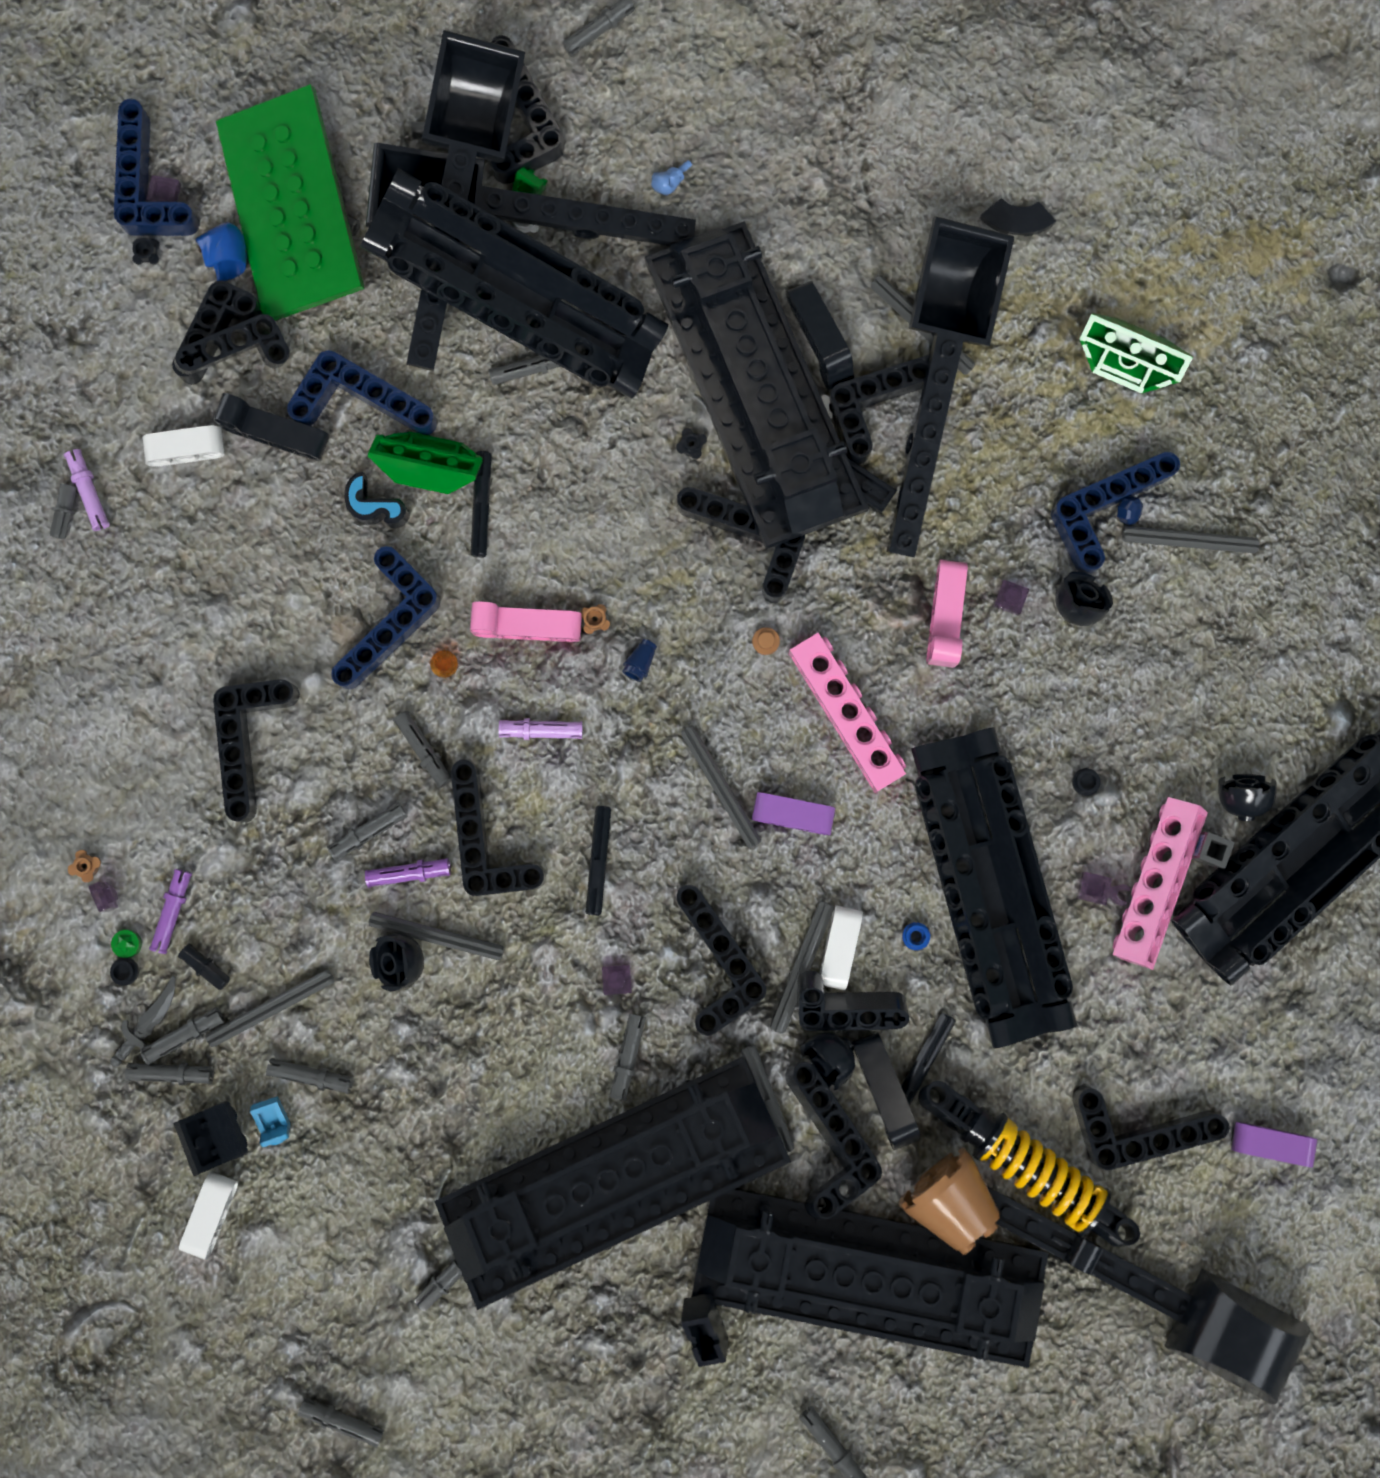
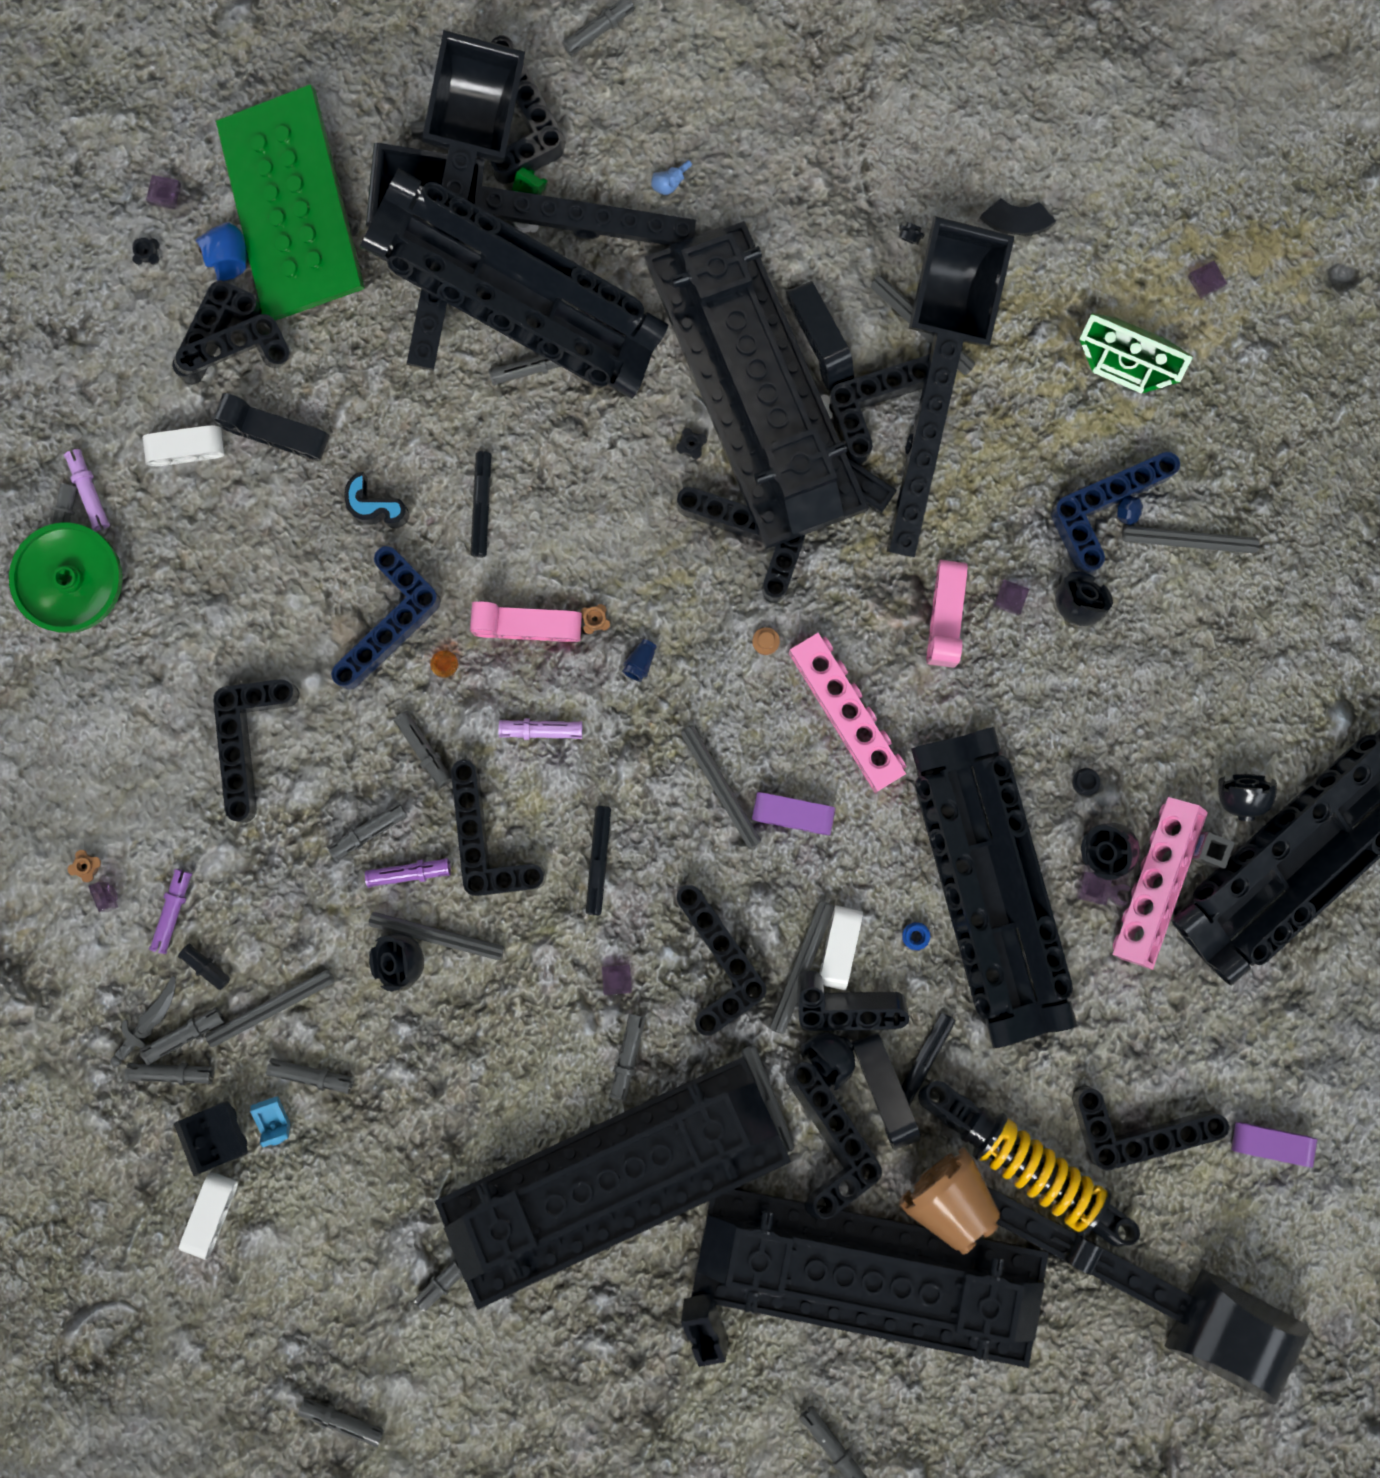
(65, 577): none -> green dish
(124, 971): black plate -> none
(126, 943): green tile -> none
(137, 180): dark blue beam -> none
(362, 390): dark blue beam -> none
(425, 461): green wedge -> none
(911, 233): none -> black plate
(1110, 850): none -> black cylinder
(1207, 279): none -> clear purple plate

